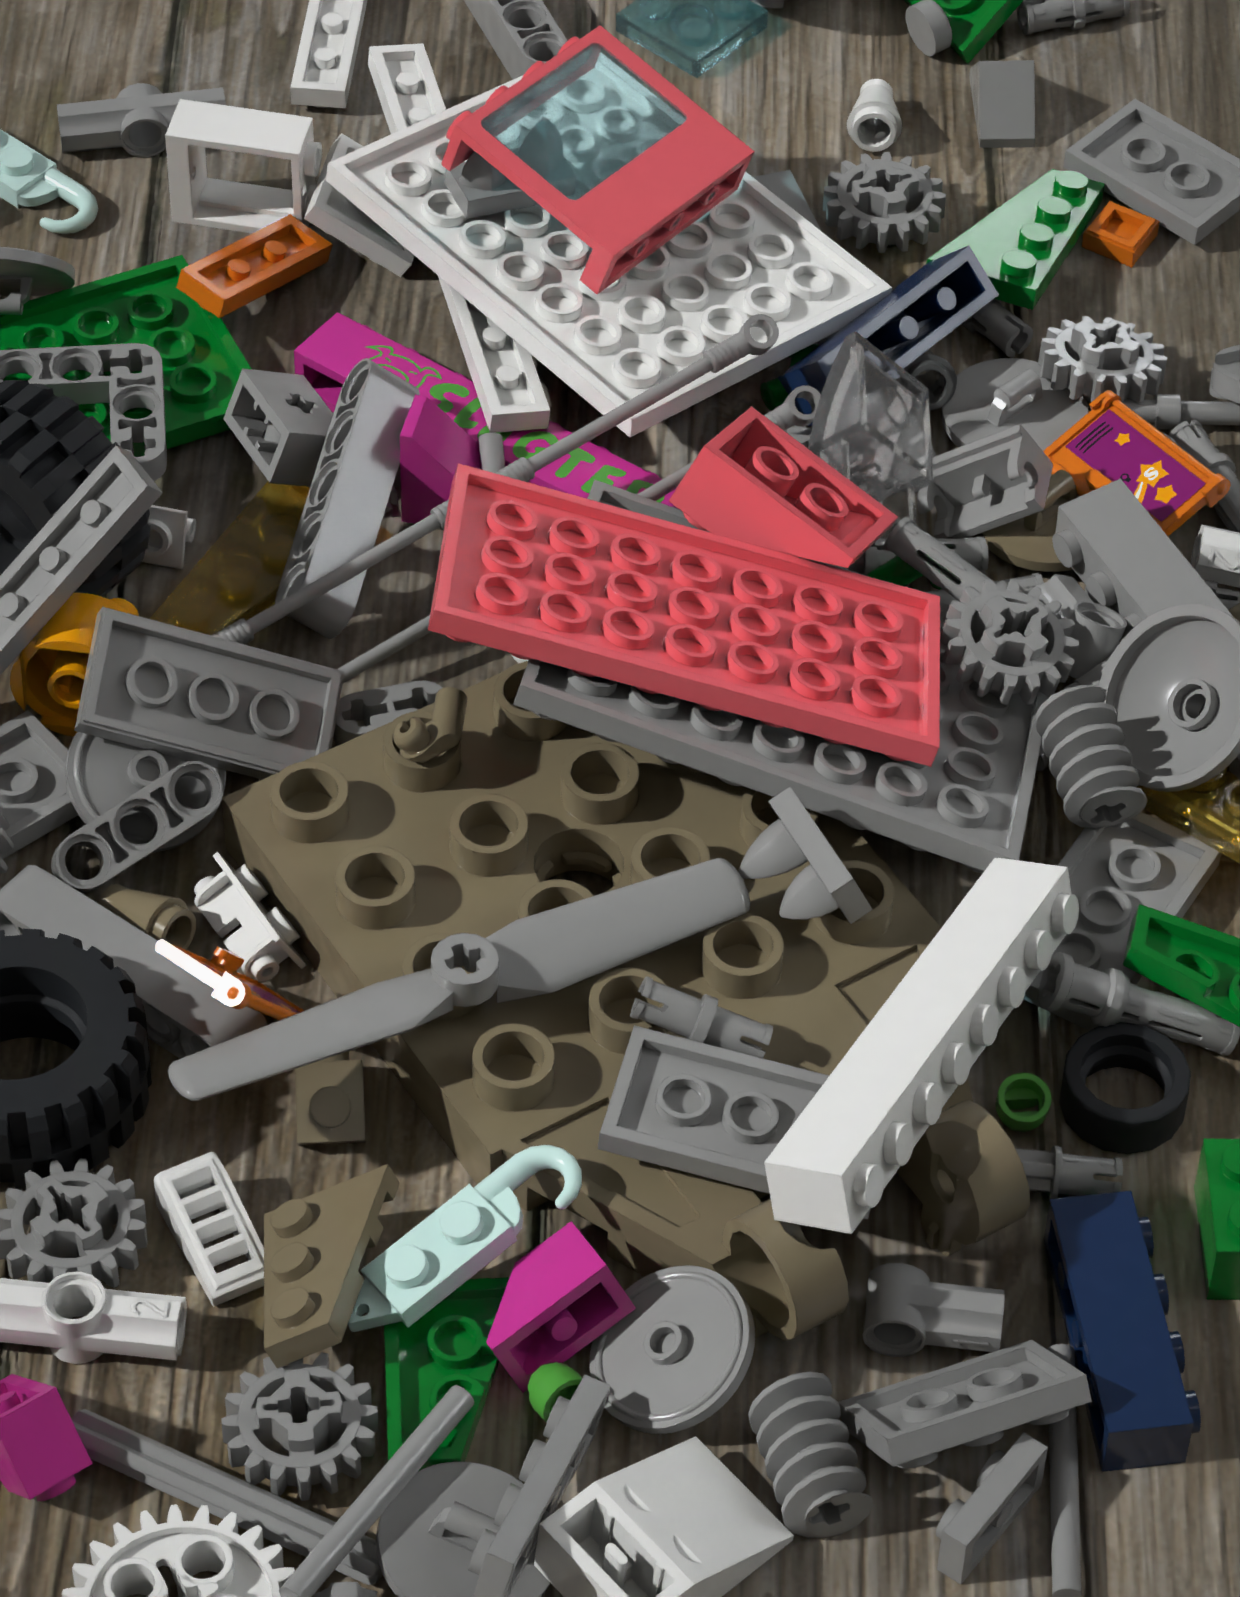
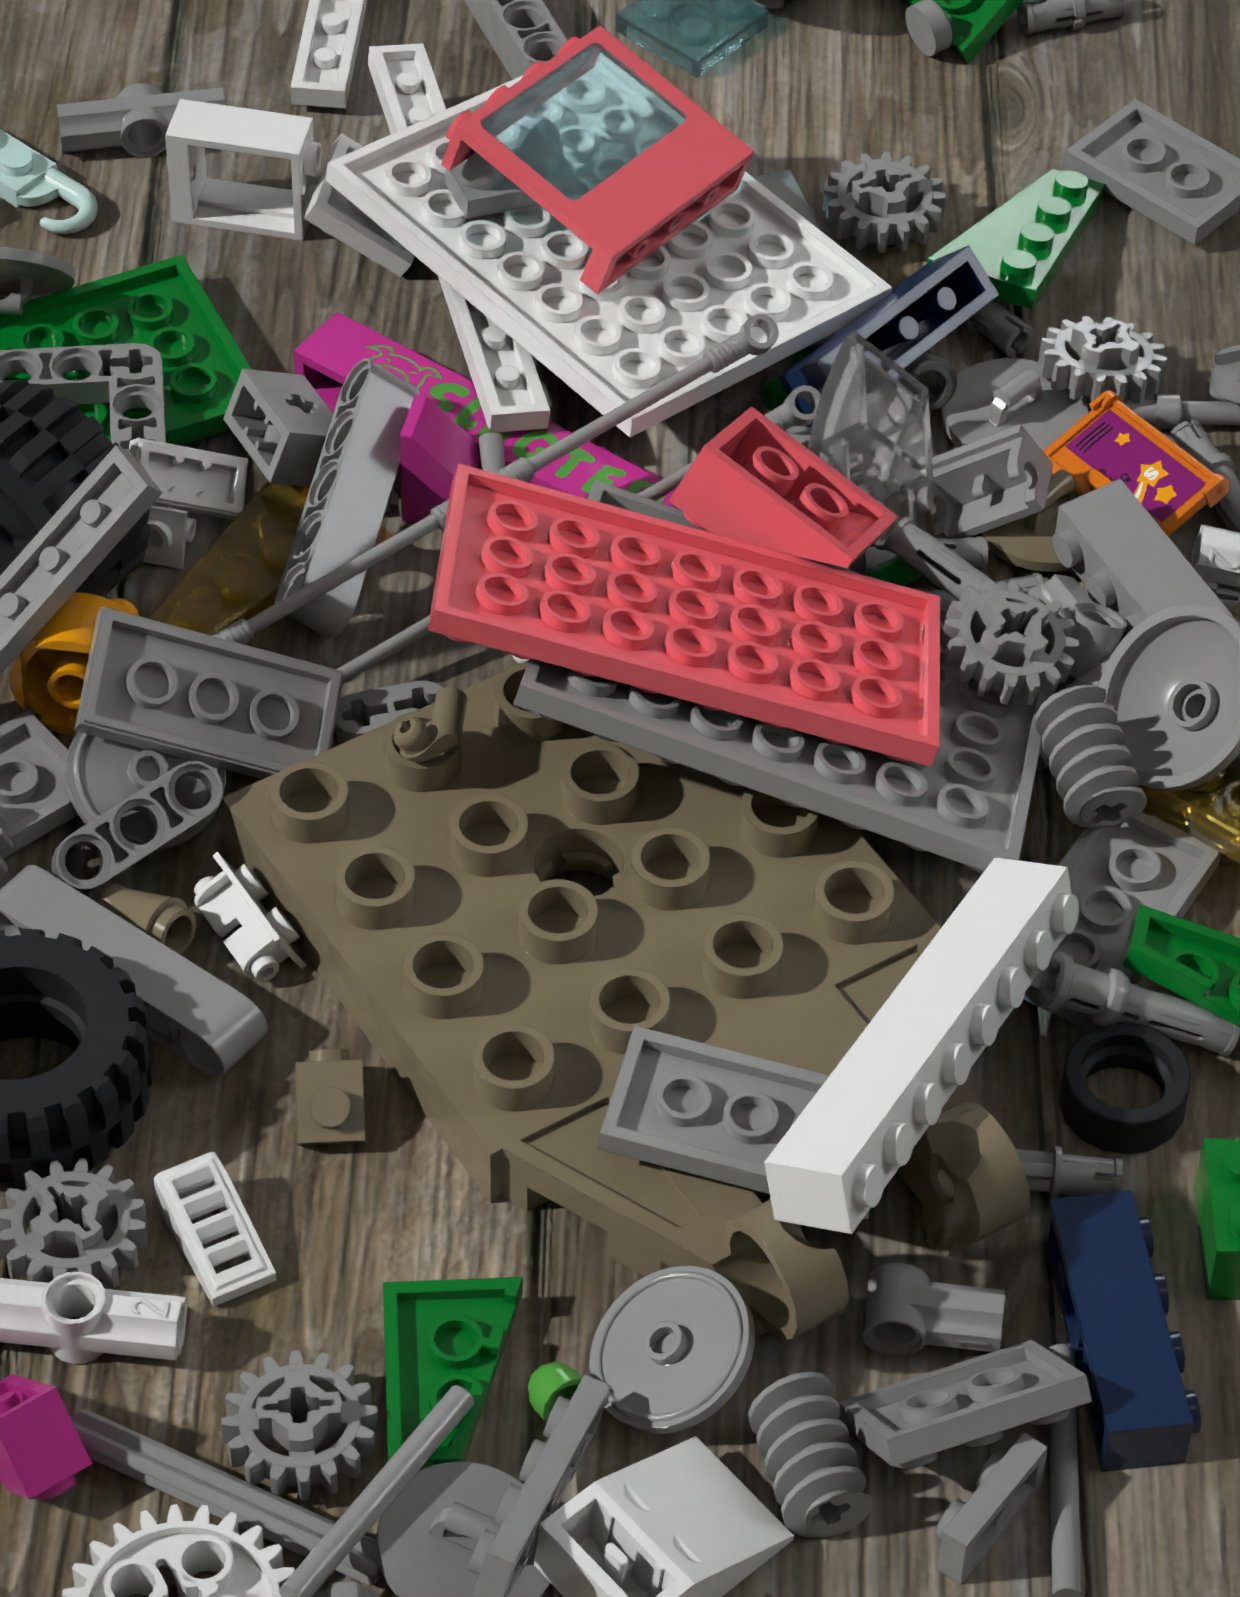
(194, 477): none -> white plate
(229, 985): orange door -> none
(254, 266): orange plate -> none
(315, 1260): dark tan wing -> none
(455, 1241): light aqua plate -> none
(518, 961): light grey piece -> none
(555, 1305): dark pink slope -> none
(699, 1019): light grey pin -> none
(791, 843): light grey tile -> none
(874, 118): white cone -> none
(1004, 103): light grey slope -> none
(1023, 1092): bright green hinge -> none
(1120, 234): orange tile -> none

